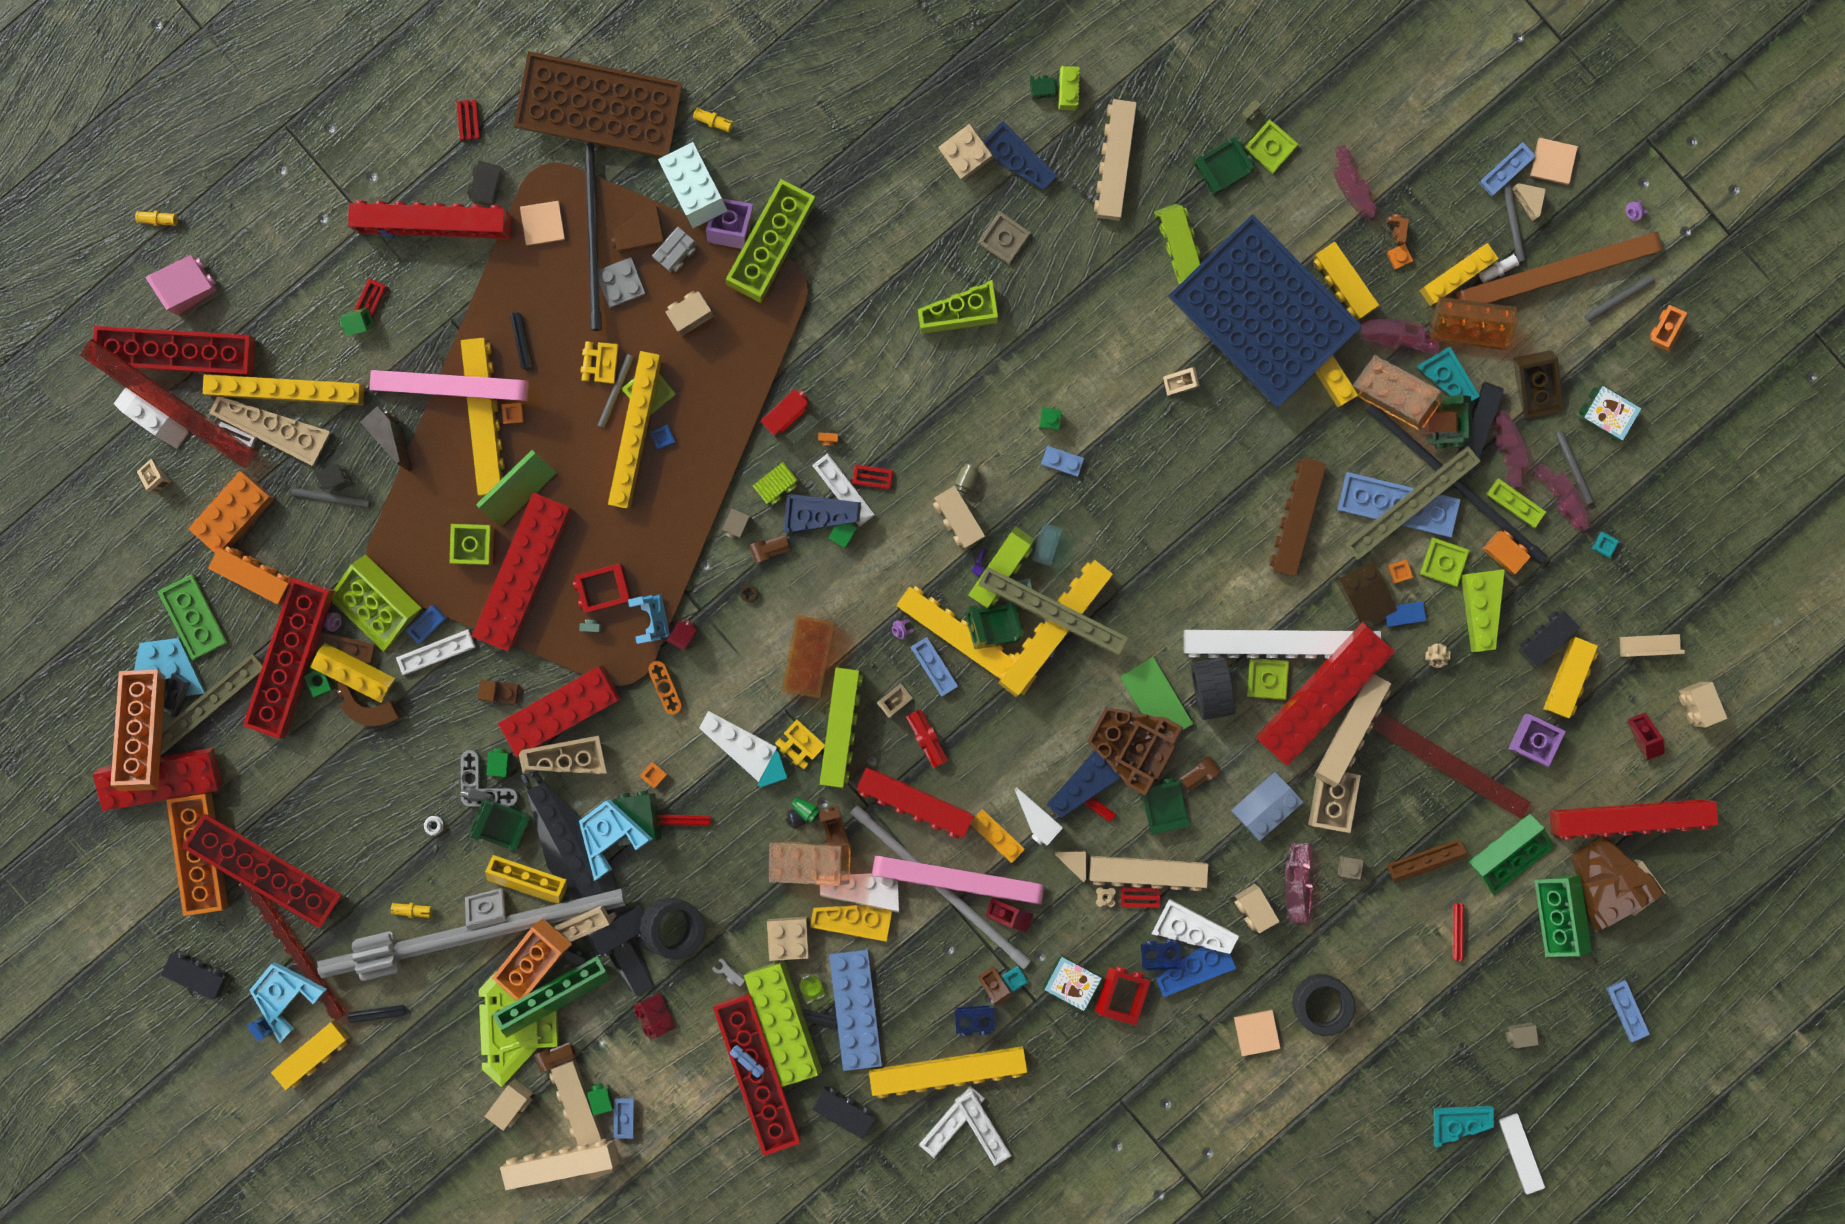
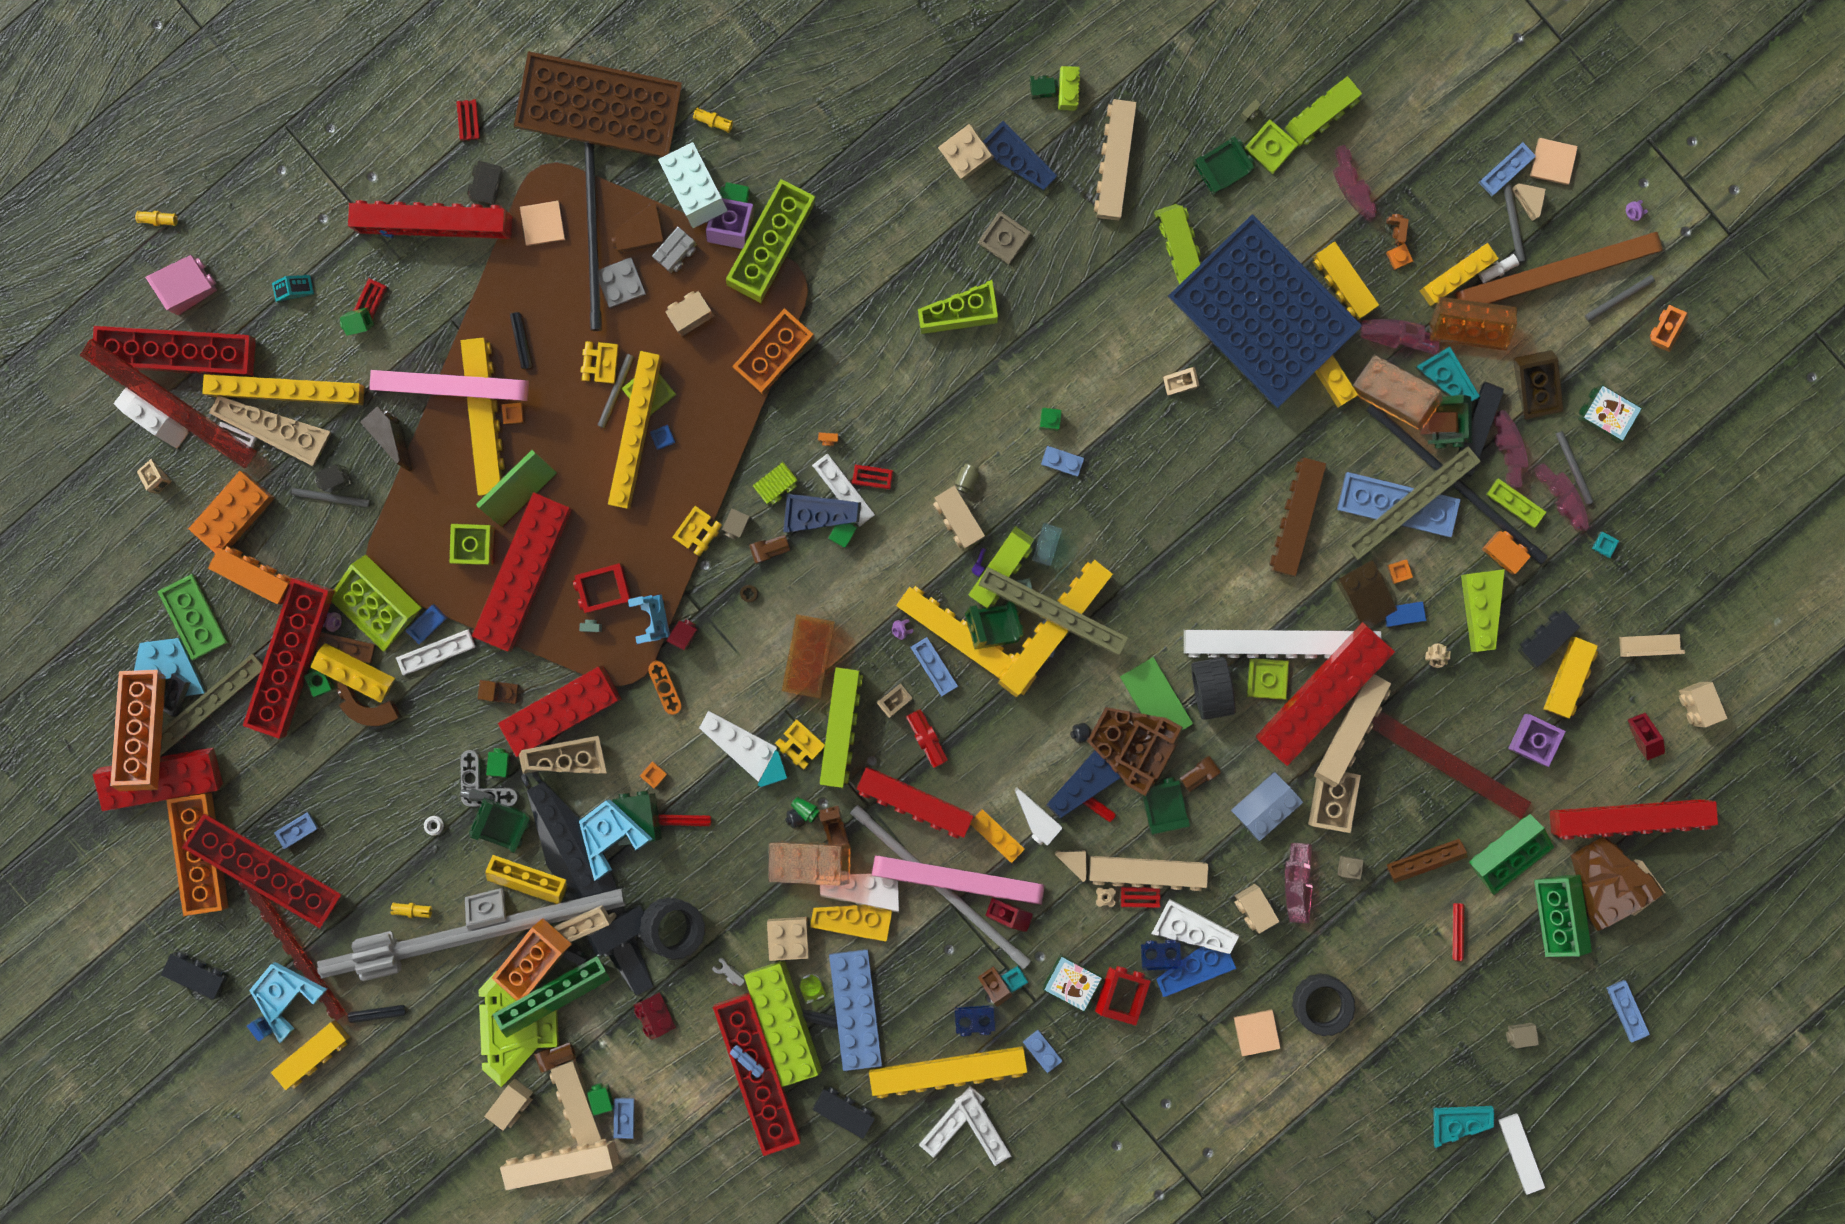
(292, 287): none -> teal slope
(296, 830): none -> medium blue plate
(692, 527): none -> yellow plate
(735, 192): none -> green brick
(773, 351): none -> orange brick
(786, 412): red window -> none
(1042, 1051): none -> medium blue plate
(1081, 732): none -> black piece
(1323, 111): none -> lime wedge
(1444, 562): lime tile -> none

